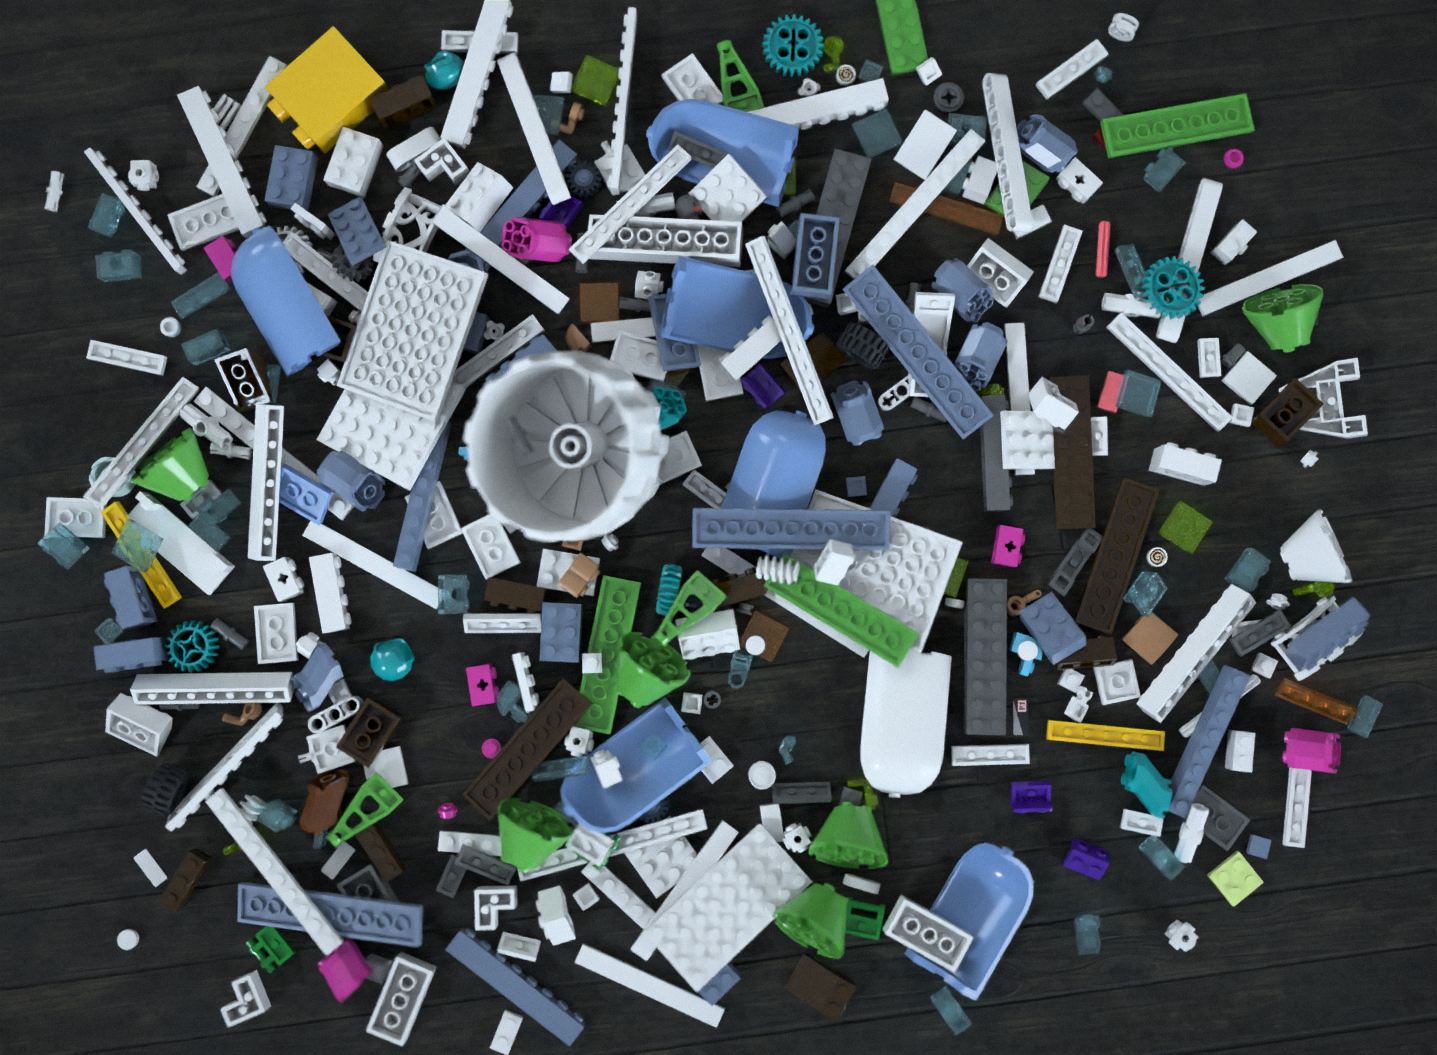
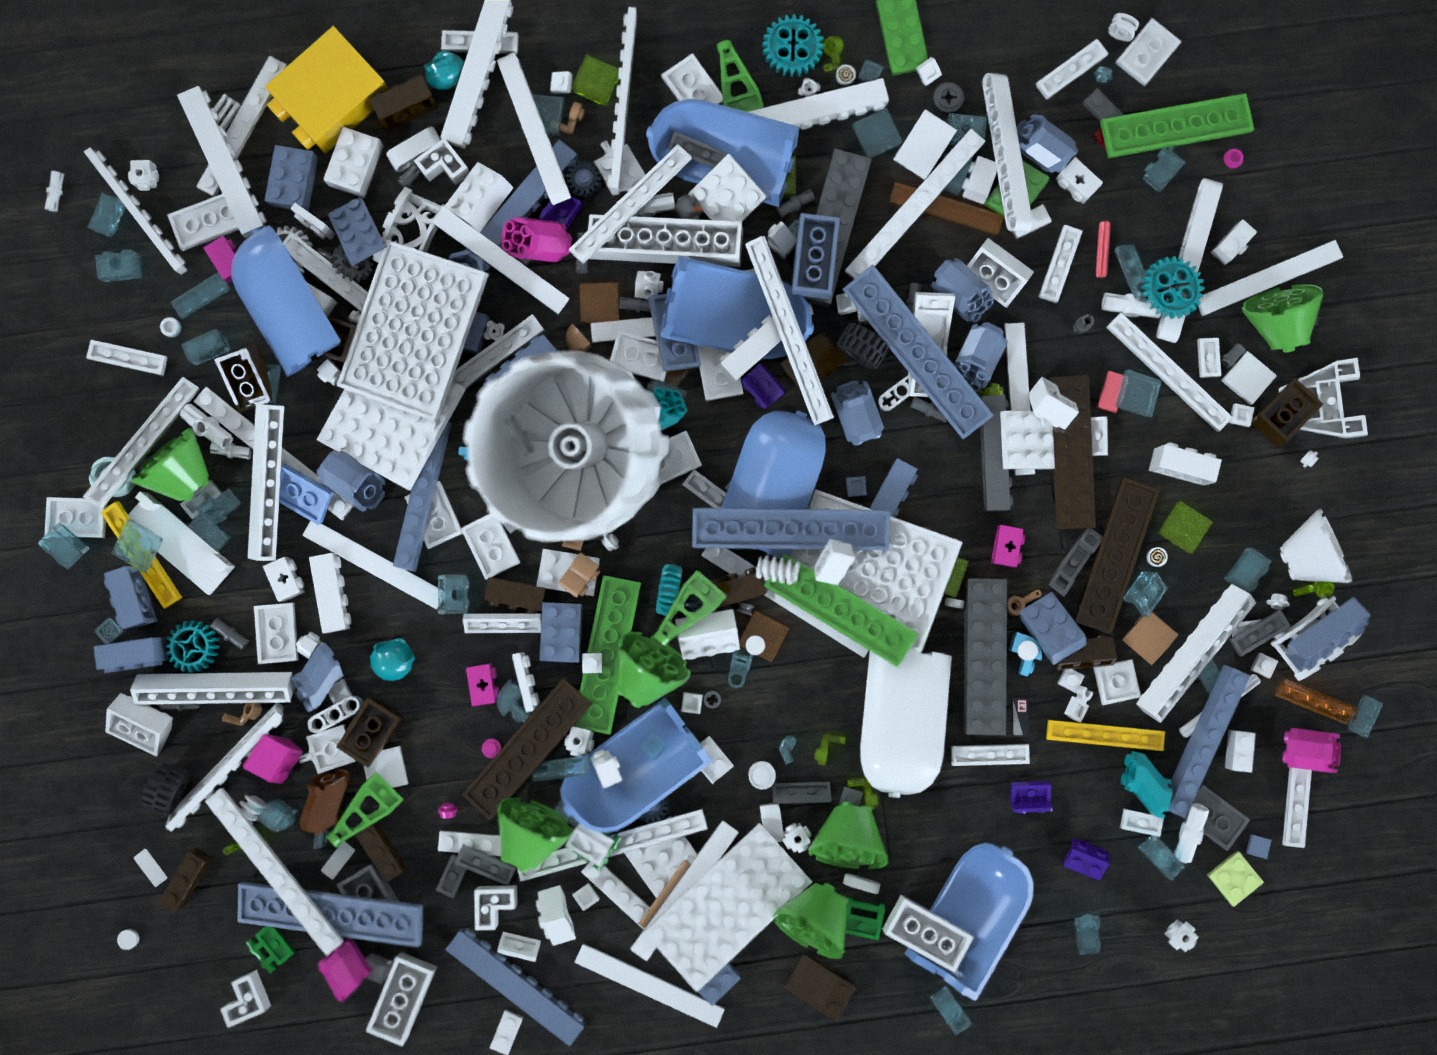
(273, 758): none -> dark pink slope
(664, 893): none -> medium nougat bar
(821, 754): none -> clear neon green plate
(1148, 52): none -> white tile

